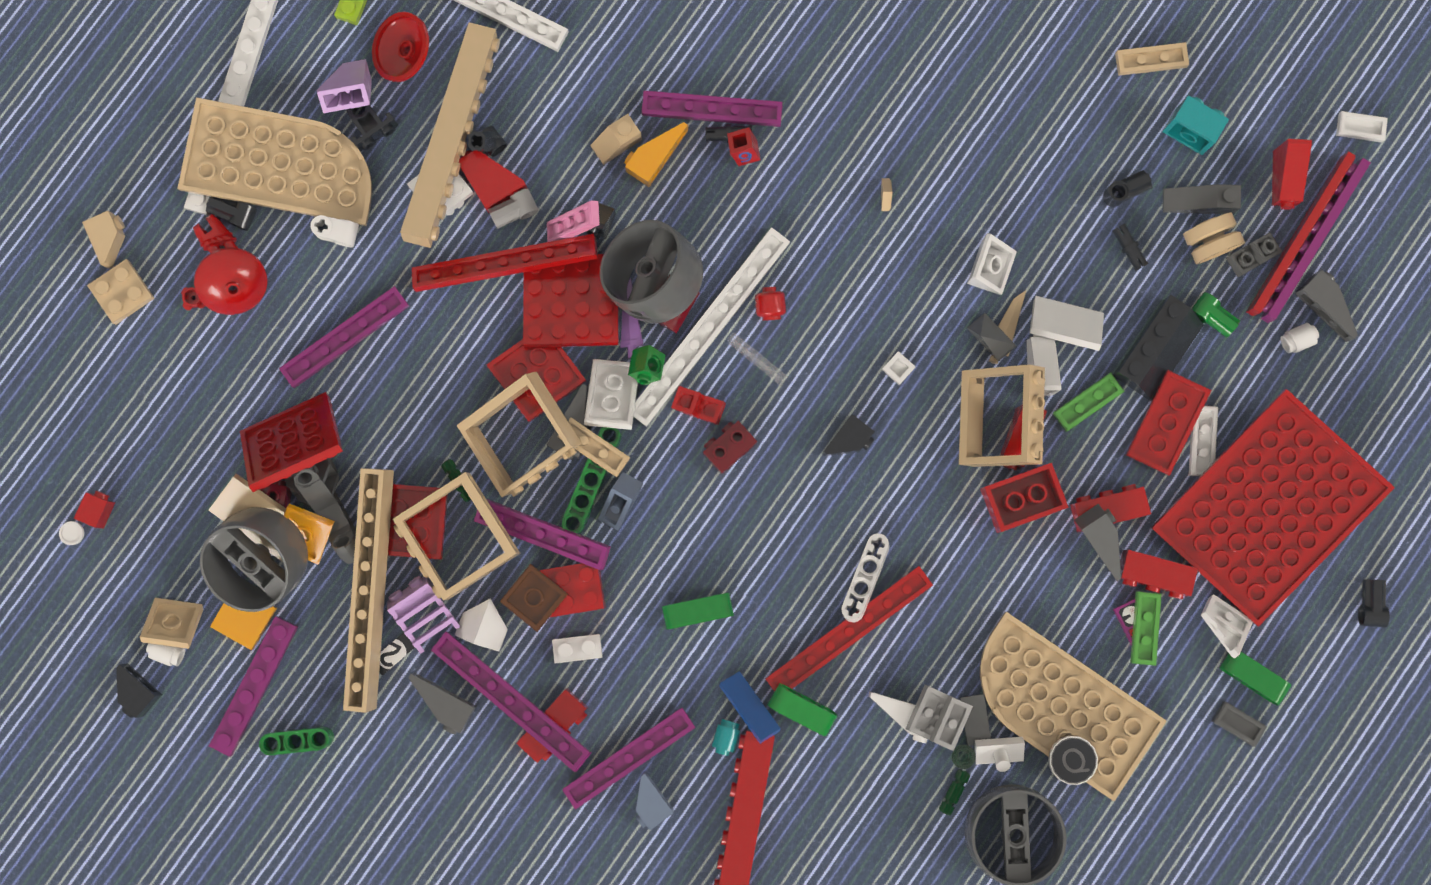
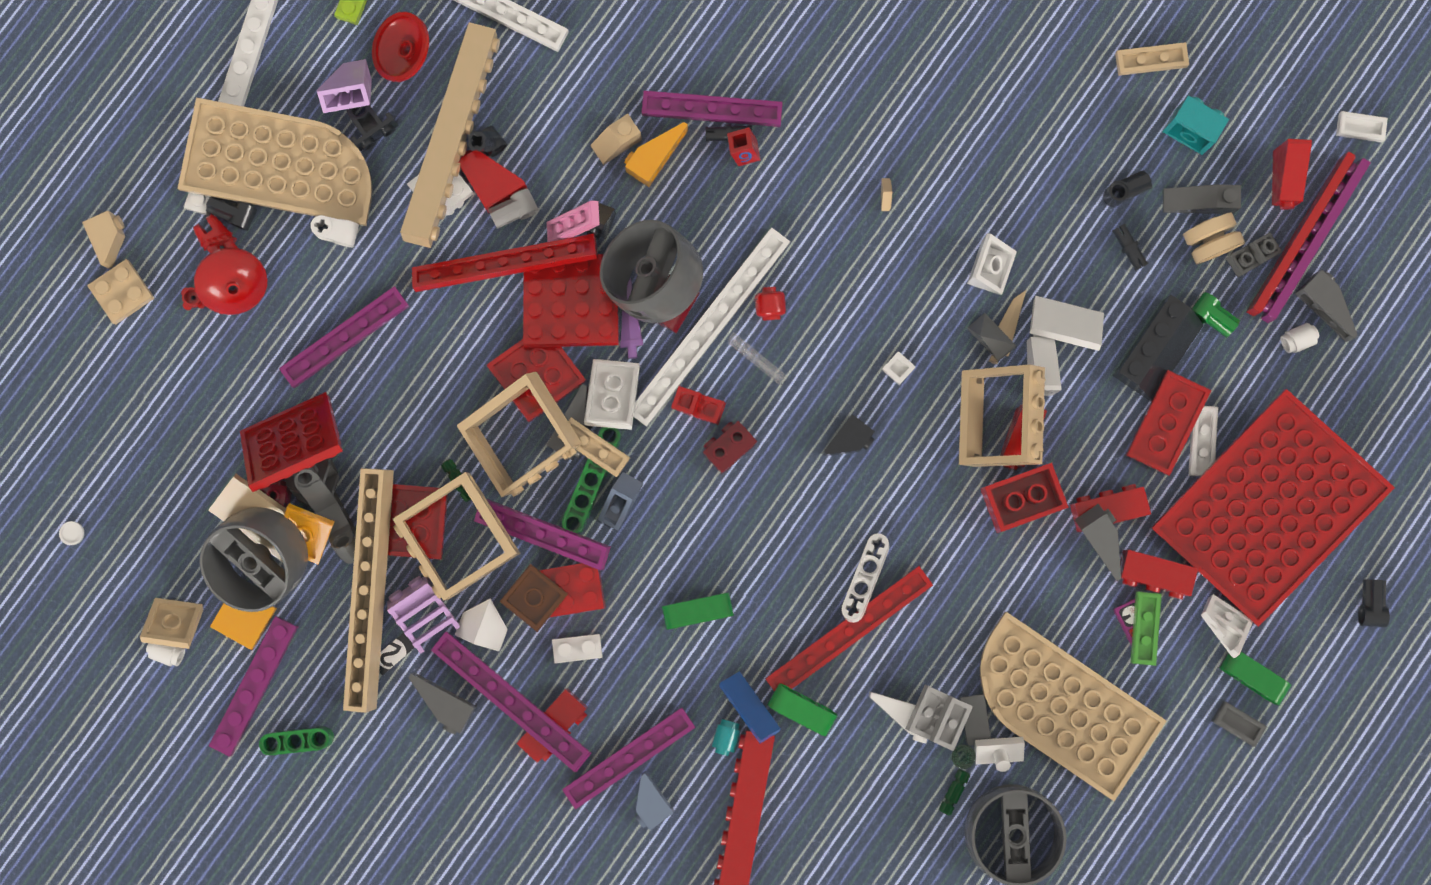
(94, 509): red brick -> none
(134, 692): black slope -> none
(646, 364): green brick -> none
(1073, 760): black tile -> none
(1088, 402): bright green tile -> none

